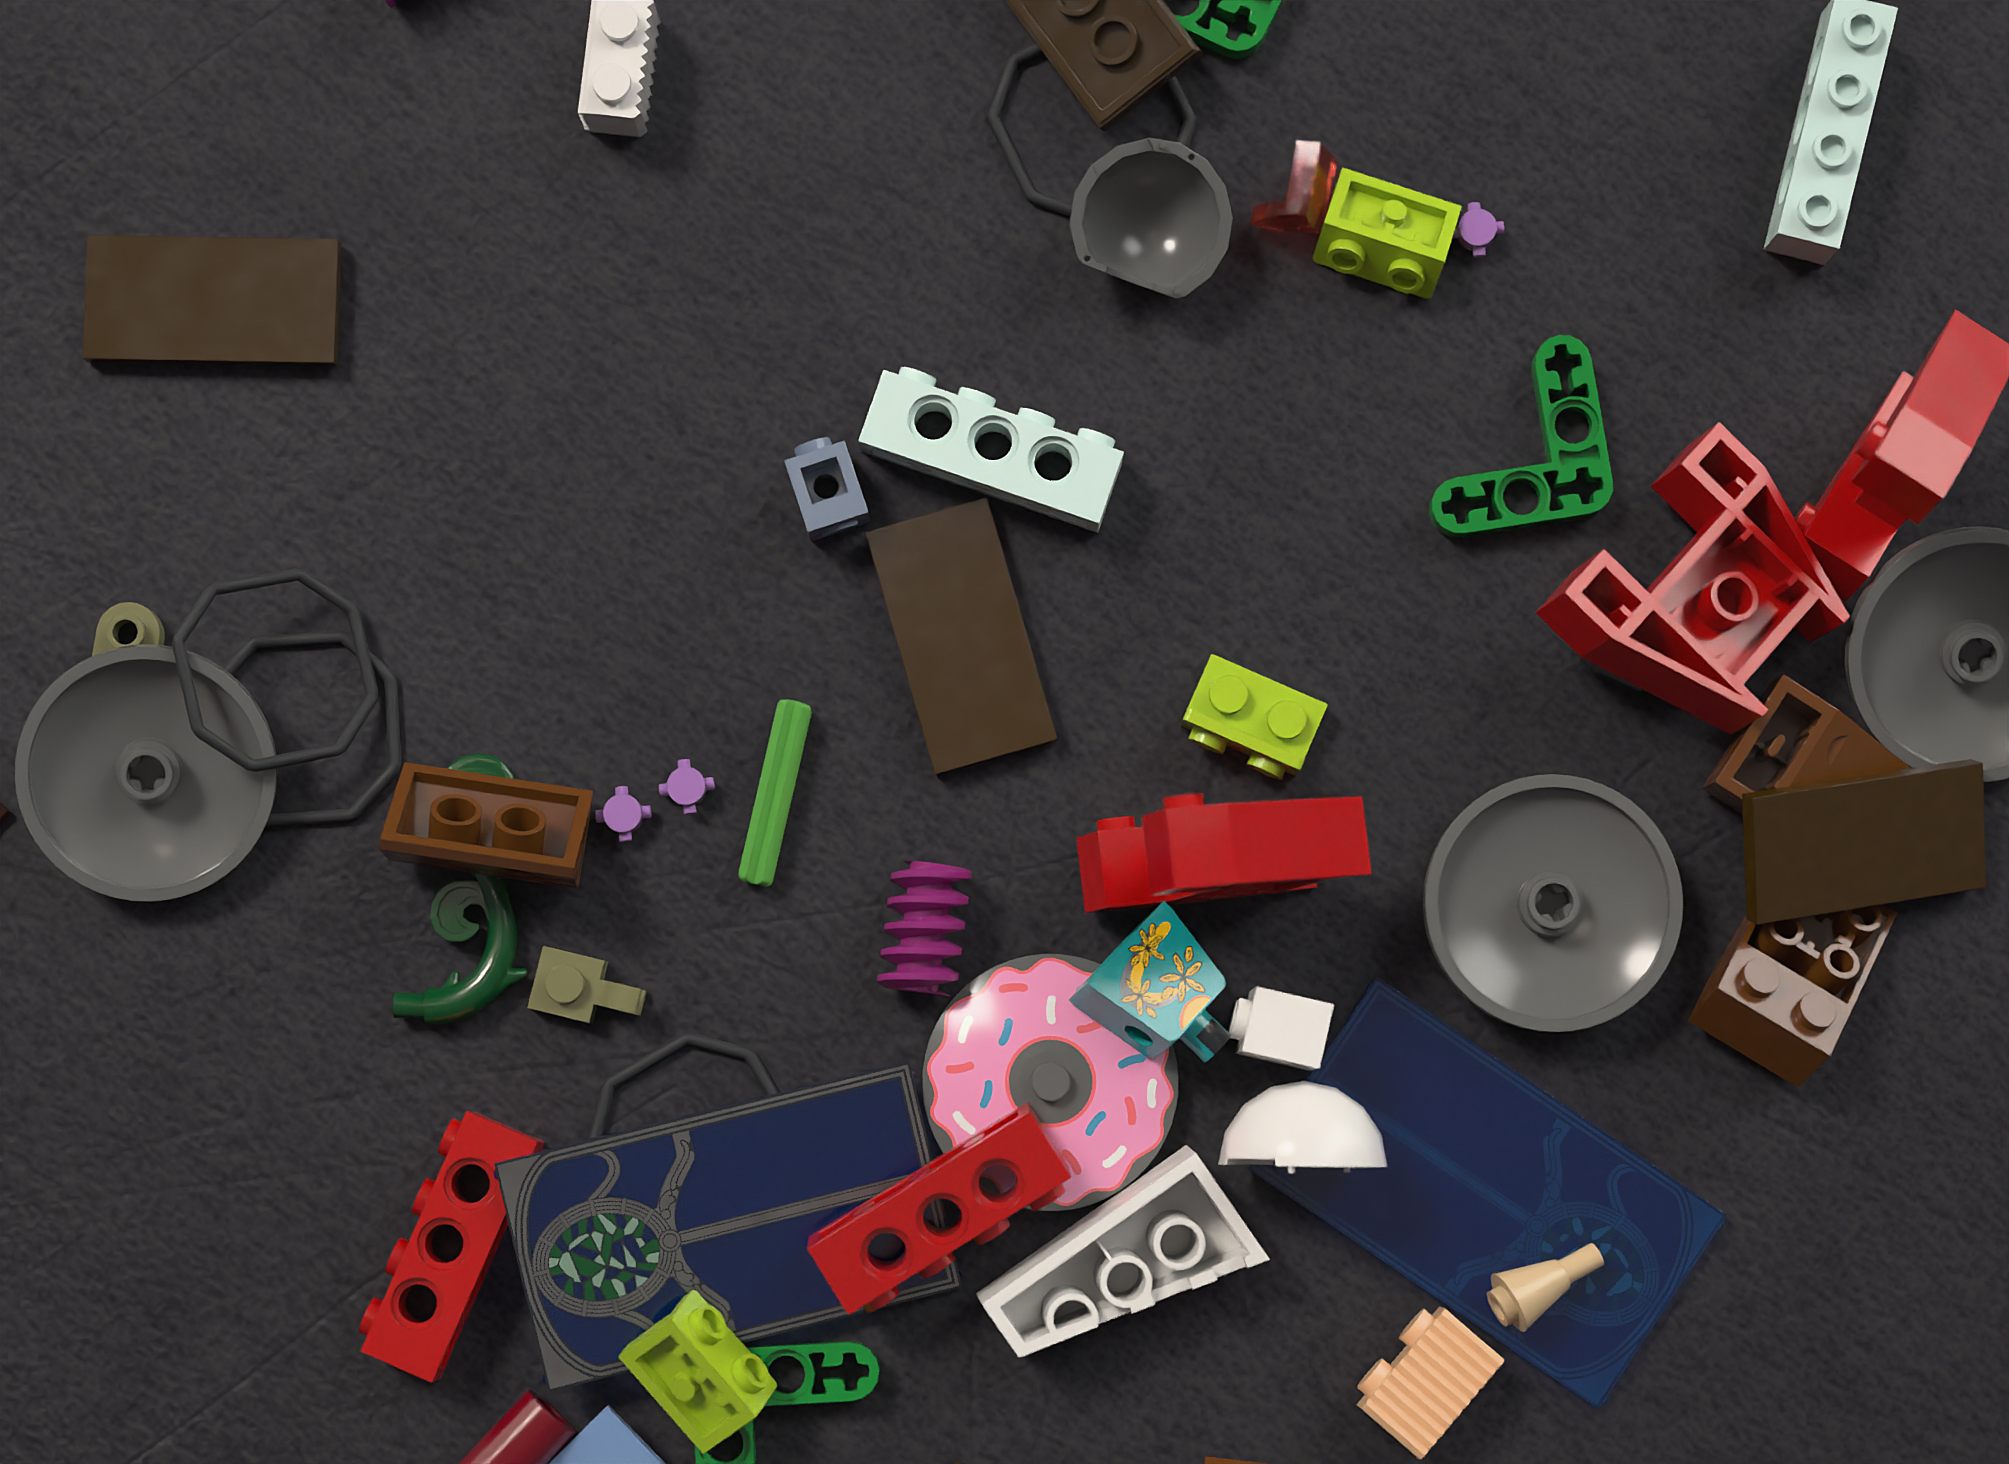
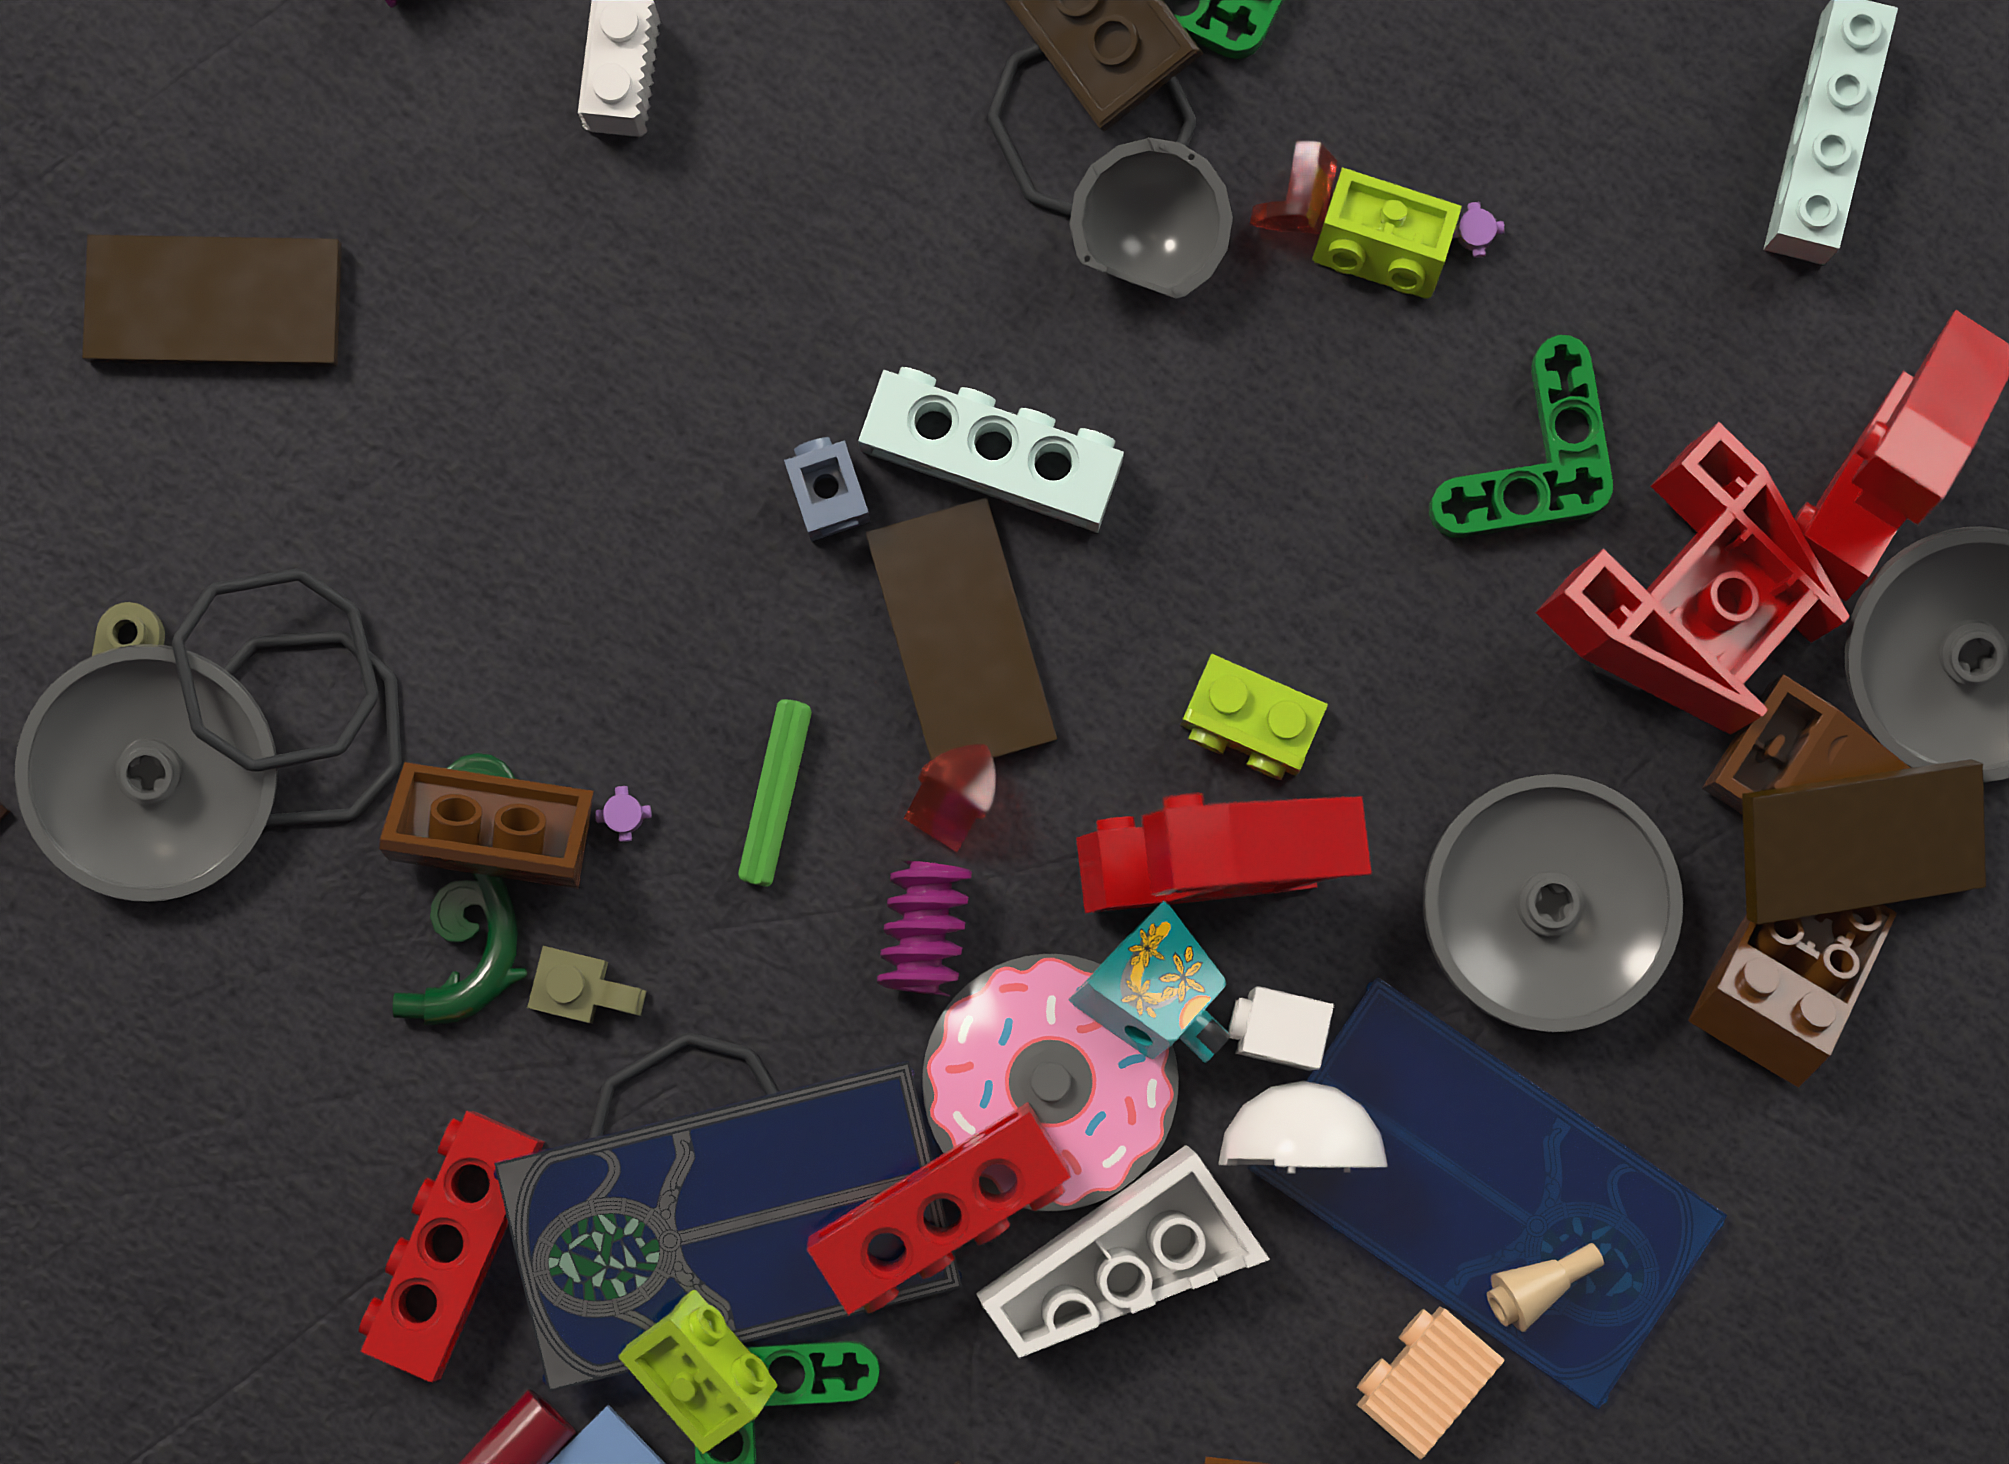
(686, 786): medium lavender piece -> none
(954, 794): none -> clear red tile

